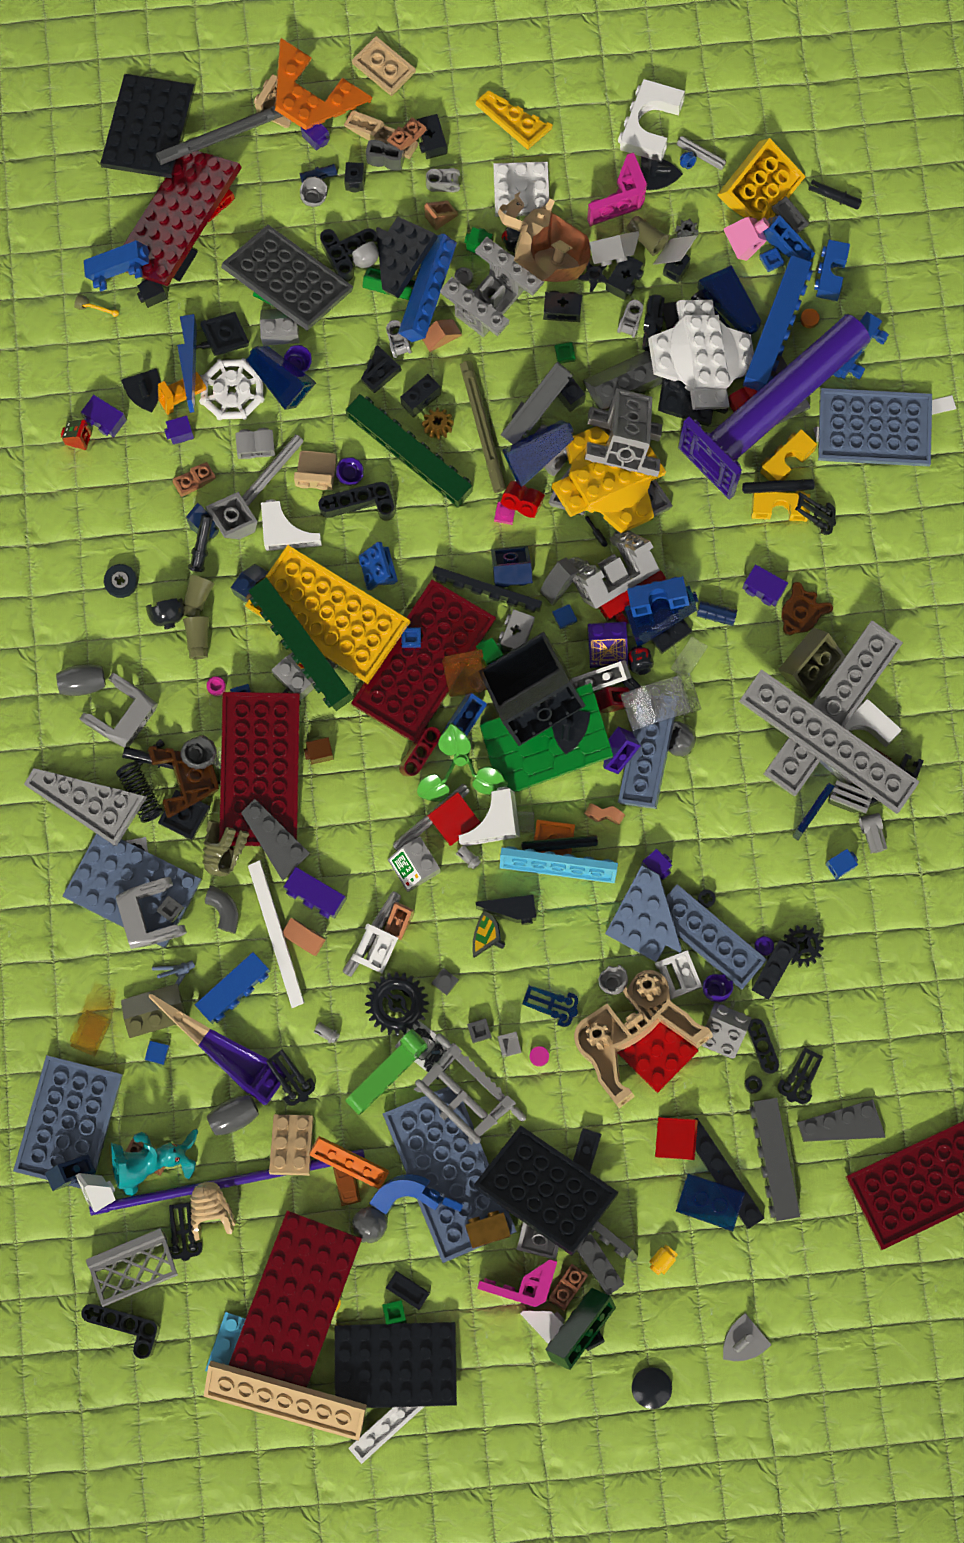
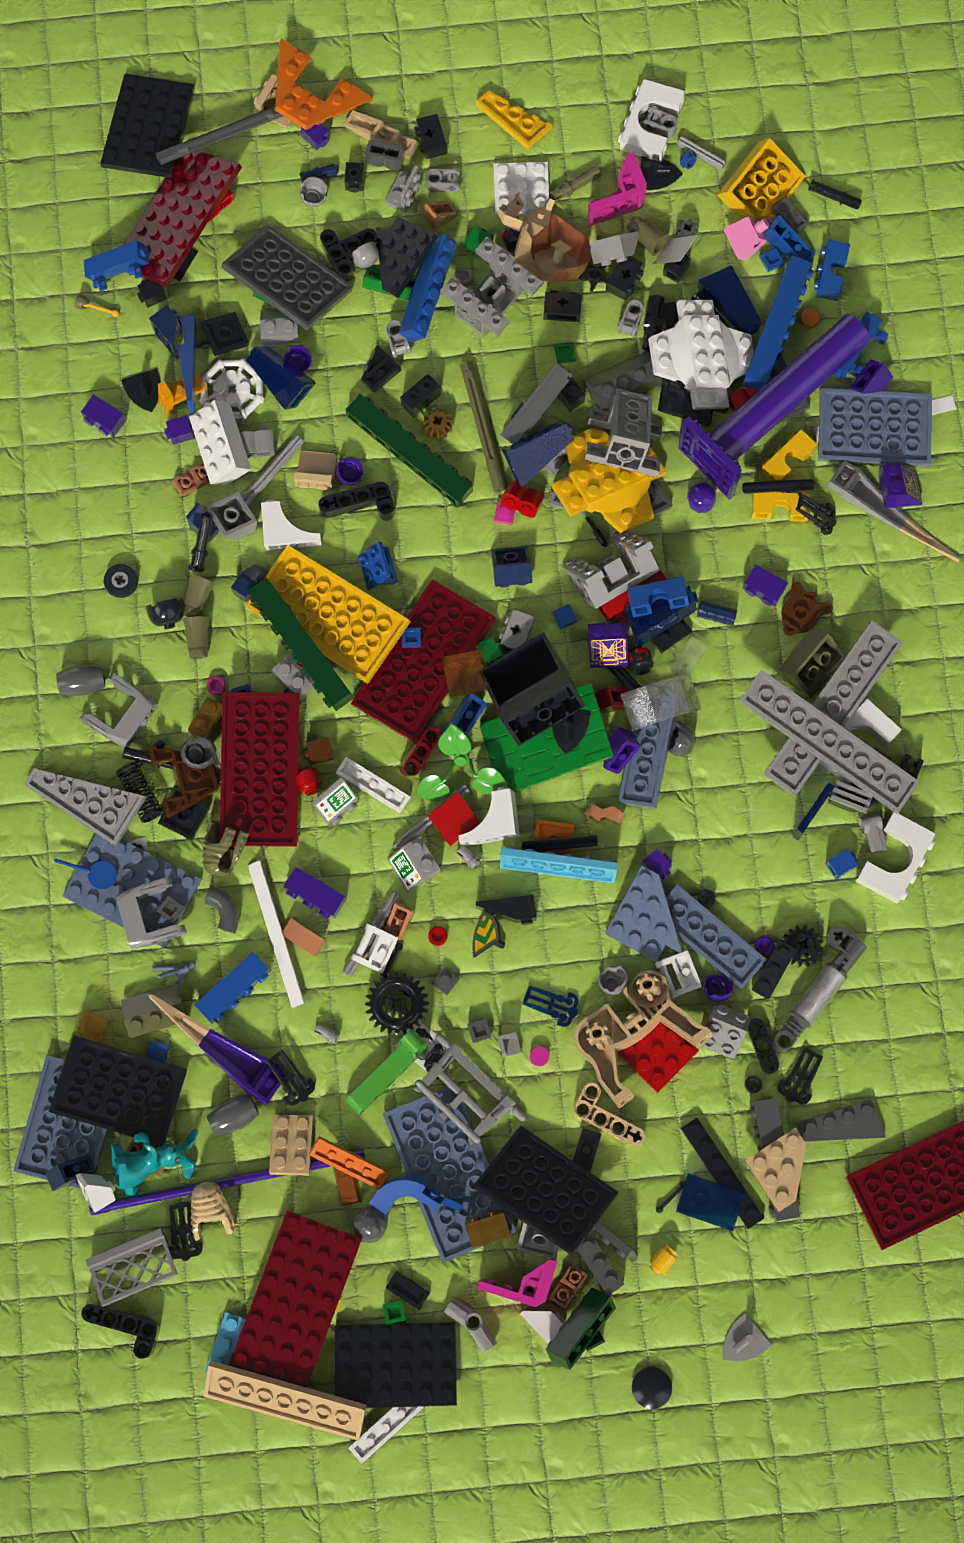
(76, 434): red slope -> none
(100, 875): none -> blue piece
(117, 1090): none -> black plate
(167, 328): none -> dark blue slope
(206, 718): none -> pearl gold brick
(220, 443): none -> white brick
(275, 840): dark grey wing -> none
(308, 781): none -> red head
(335, 803): none -> slope
(373, 785): none -> white plate
(383, 66): tan plate -> none
(398, 947): none -> black hinge
(403, 190): none -> light grey bracket
(407, 135): nougat slope -> none
(437, 936): none -> red tile
(441, 333): nougat slope -> none
(461, 1314): none -> light grey piece
(494, 592): black plate -> none
(558, 580): dark grey slope -> none
(569, 187): none -> olive pin
(604, 676): white brick -> none
(611, 1119): none -> tan beam
(658, 121): none -> light grey piece
(659, 1209): none -> black hinge
(676, 1138): red tile -> none
(701, 497): none -> dark purple hair
(780, 1168): none -> tan plate
(823, 987): none -> piece
(862, 493): none -> light grey plate
(872, 378): none -> dark purple slope
(899, 486): none -> dark purple slope
(917, 841): none -> white arch

